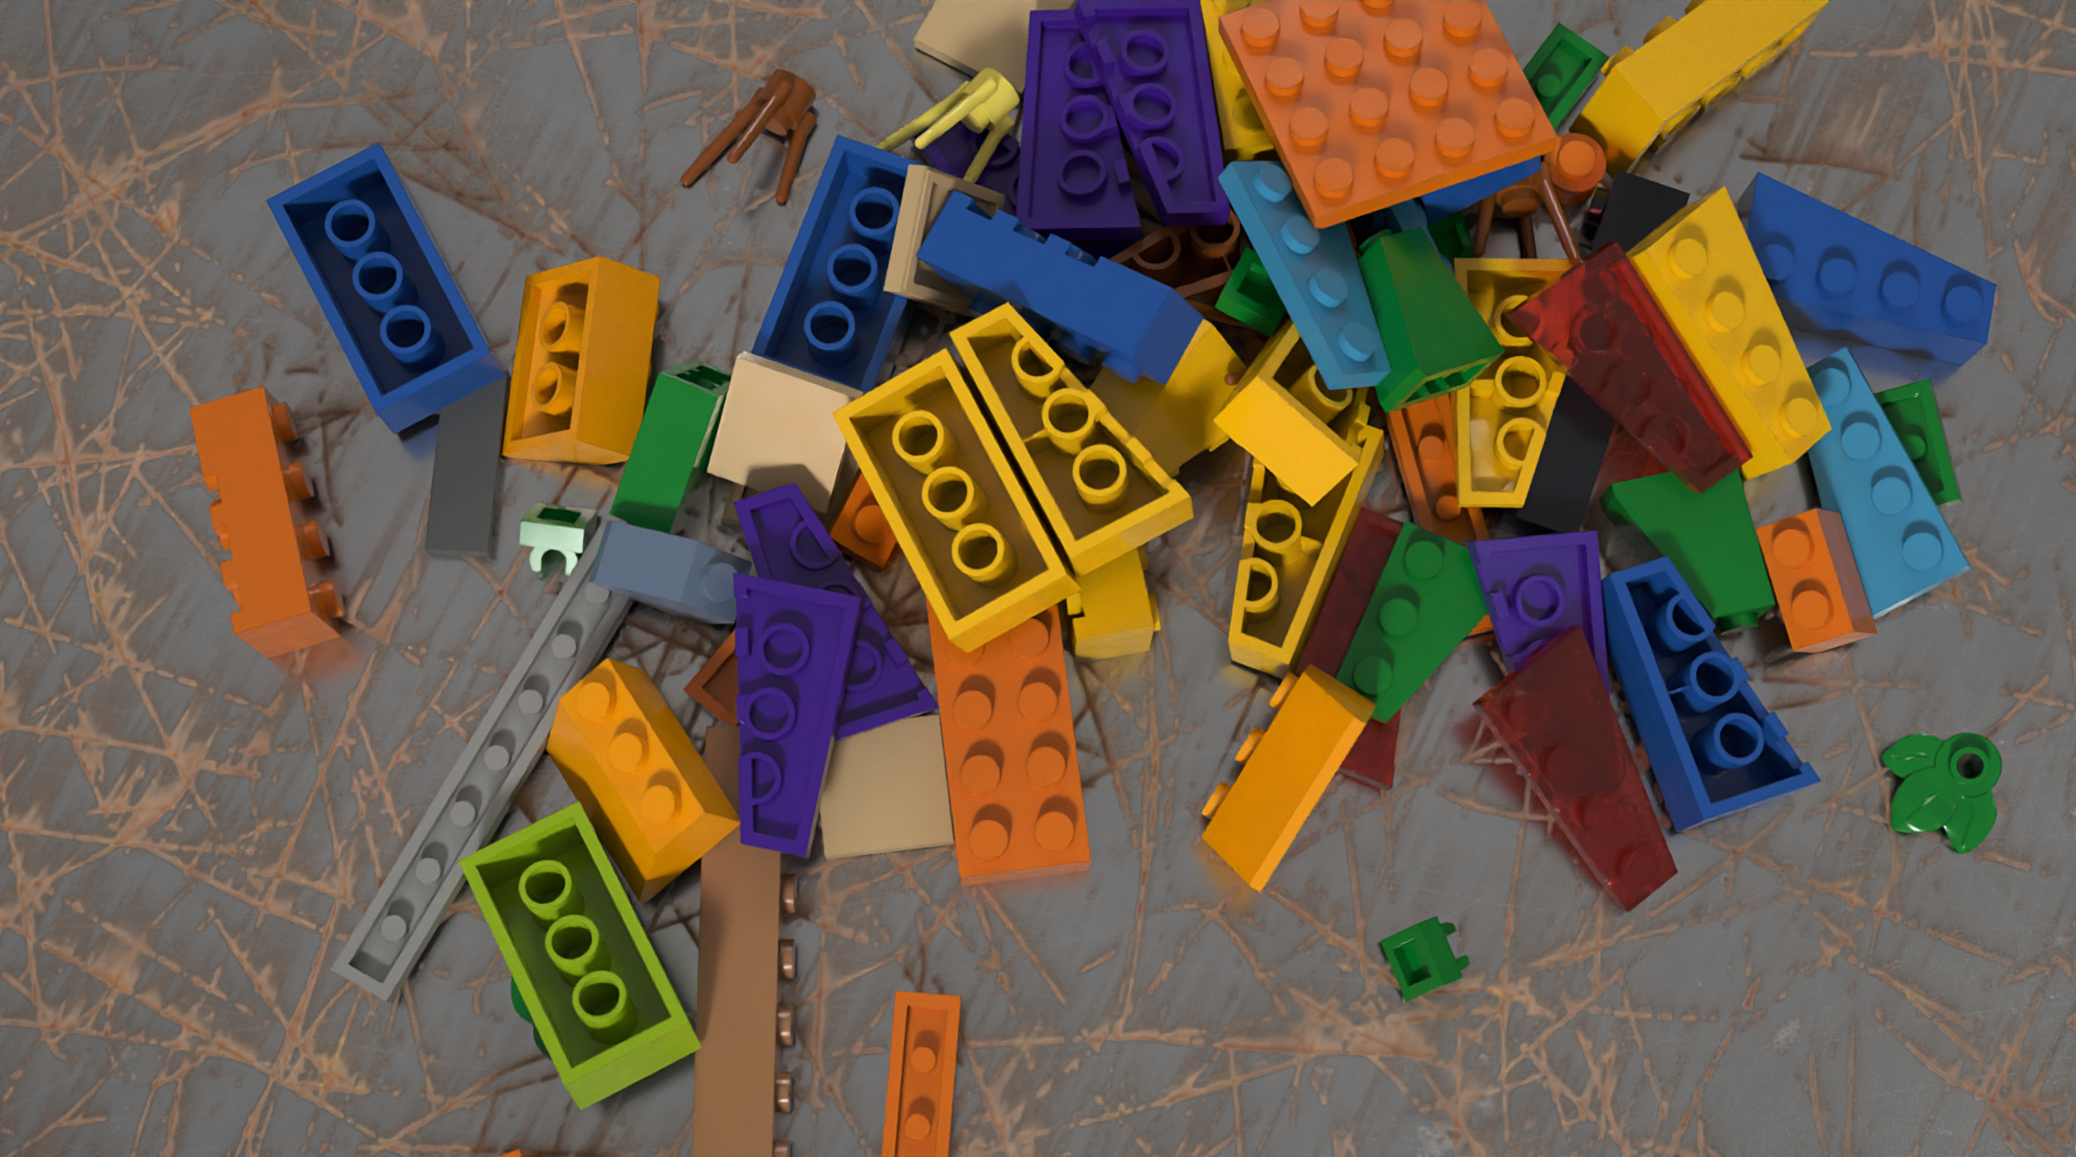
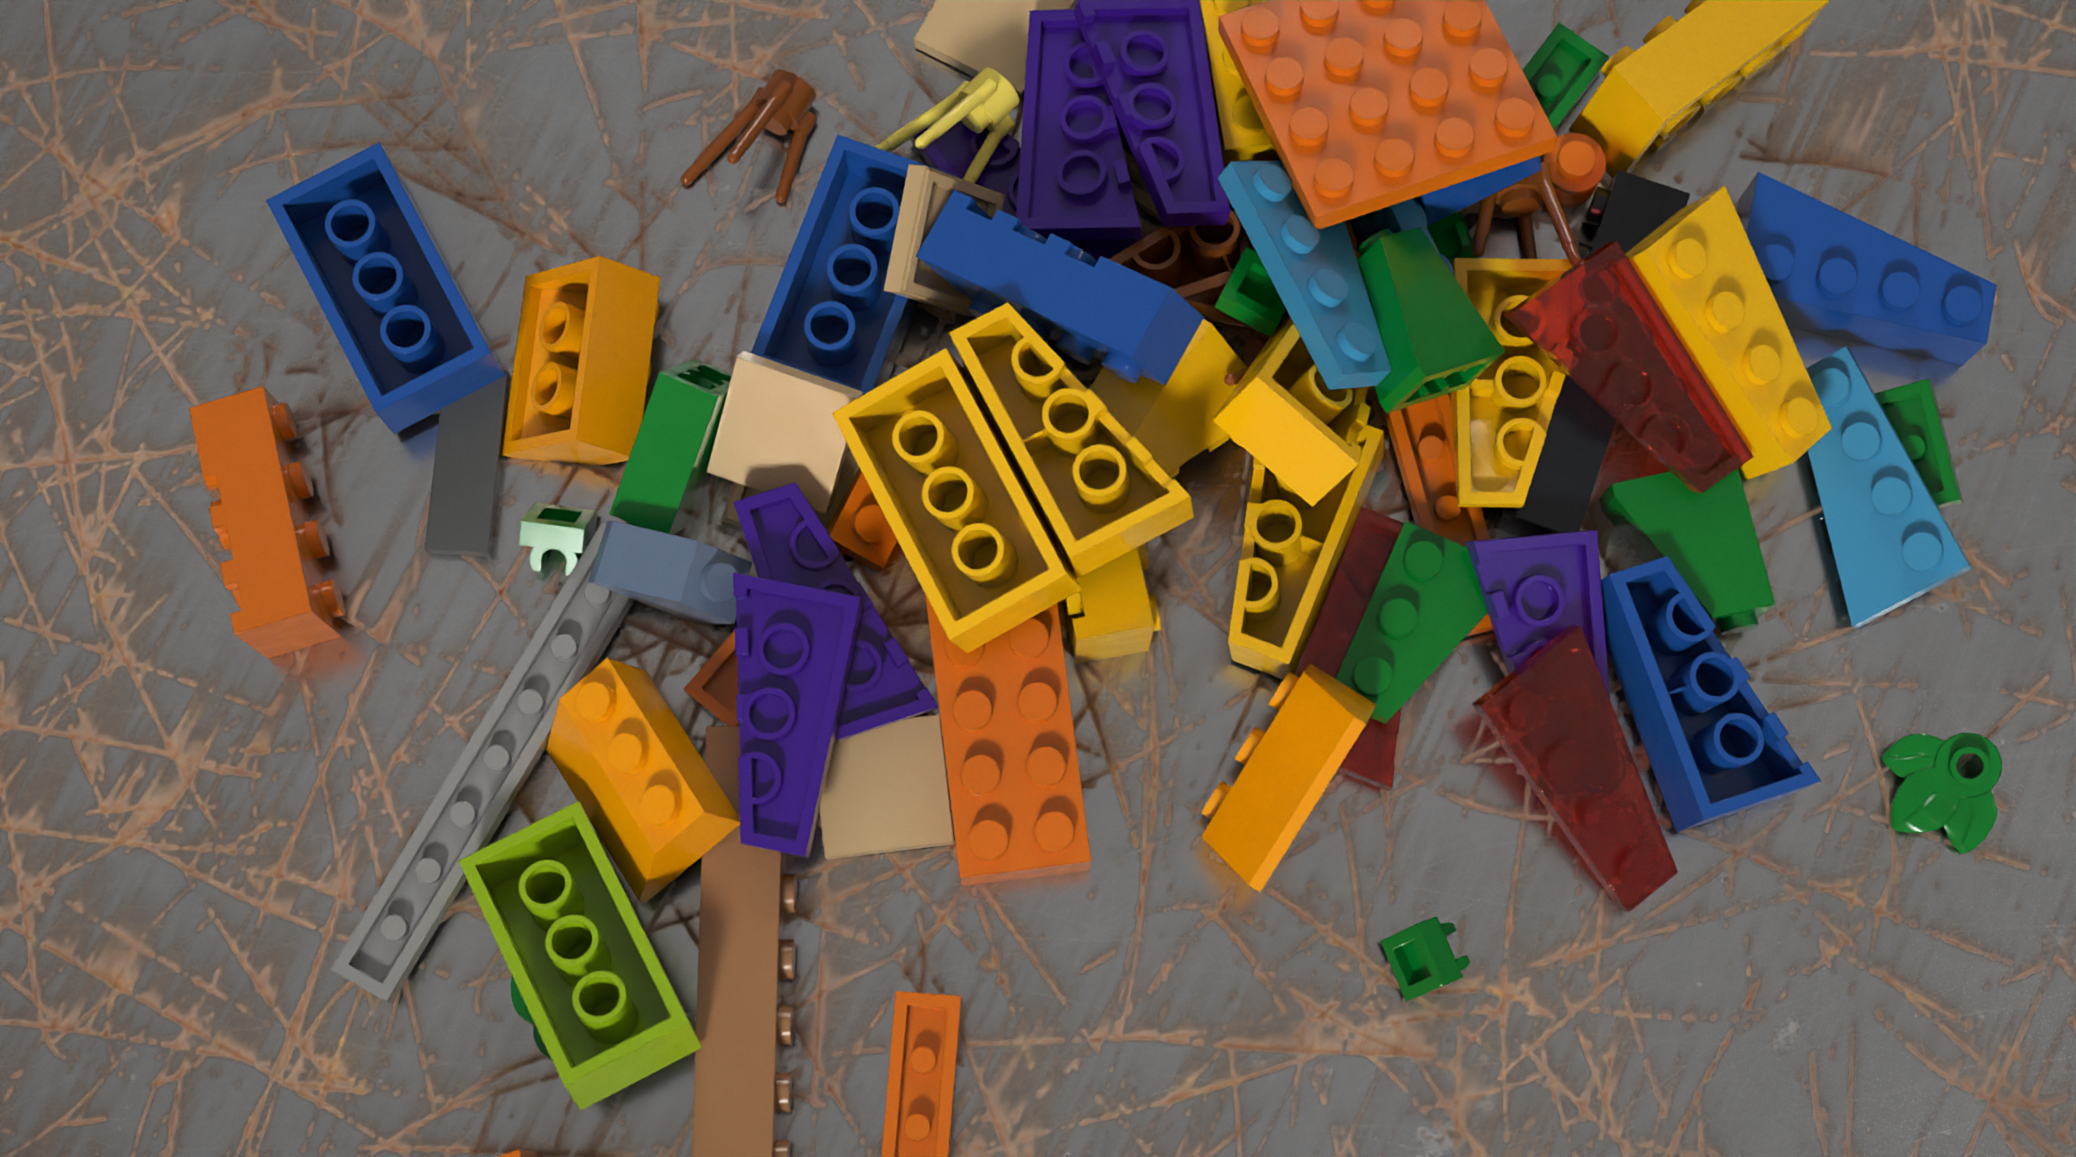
(1816, 581): orange brick -> none

